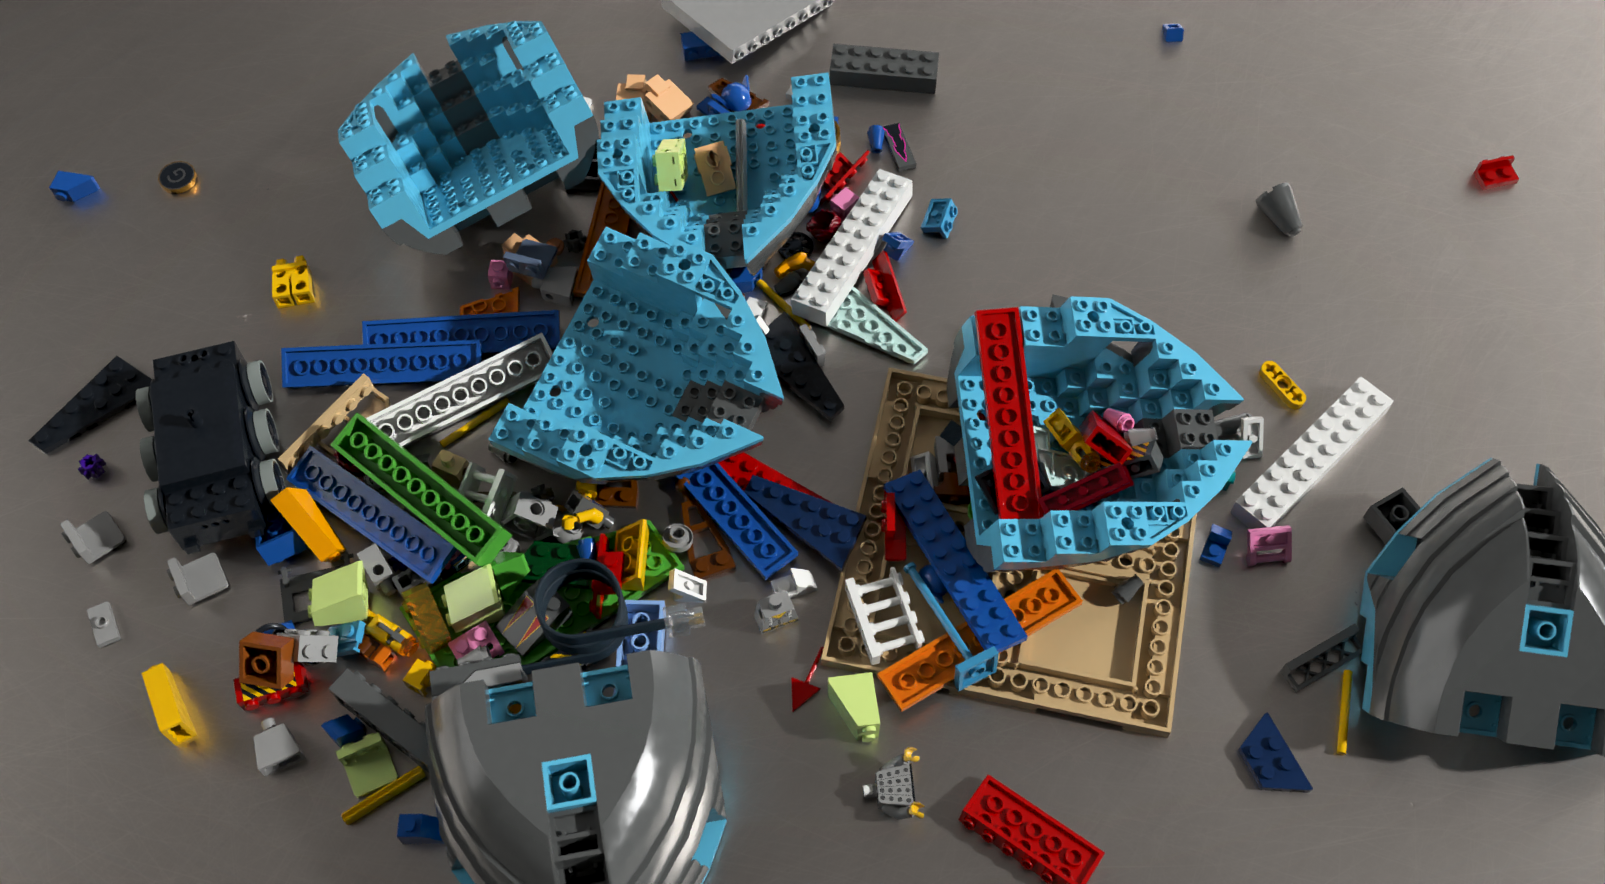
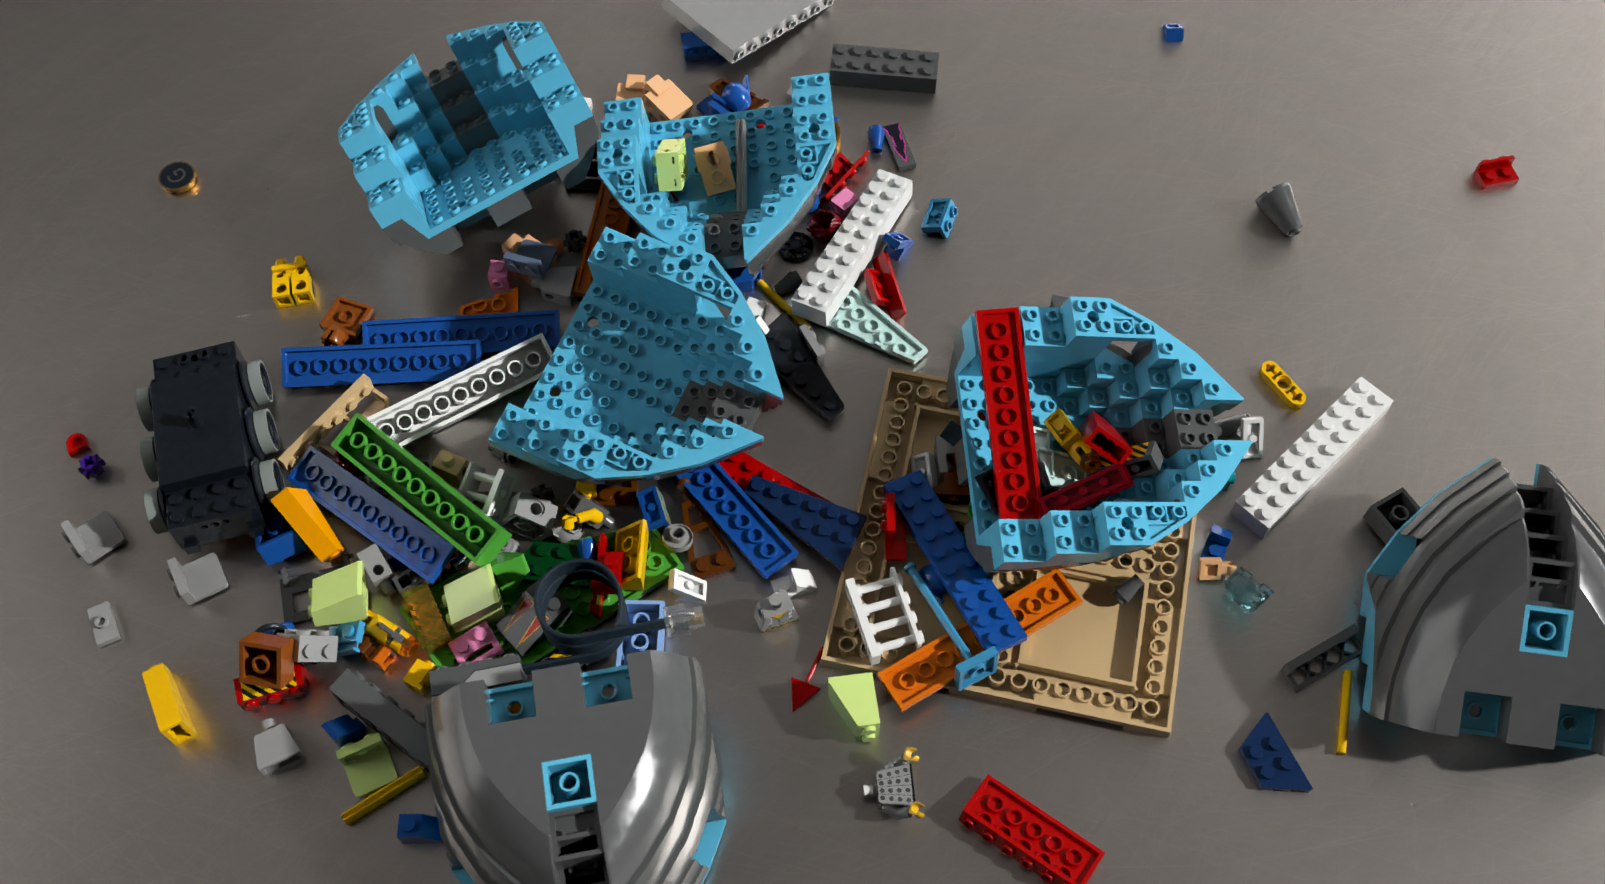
(72, 186): blue slope -> none
(77, 444): none -> red tile
(96, 402): black wing -> none
(344, 321): none -> dark orange plate
(474, 422): yellow bar -> none
(476, 655): light grey cone -> none
(653, 508): none -> blue panel
(793, 263): light orange arm -> none
(1119, 420): bright pink cone -> none
(1140, 436): light grey cone -> none
(1212, 567): none -> light nougat plate
(1246, 591): none -> clear light blue cylinder
(1269, 539): bright pink plate -> none

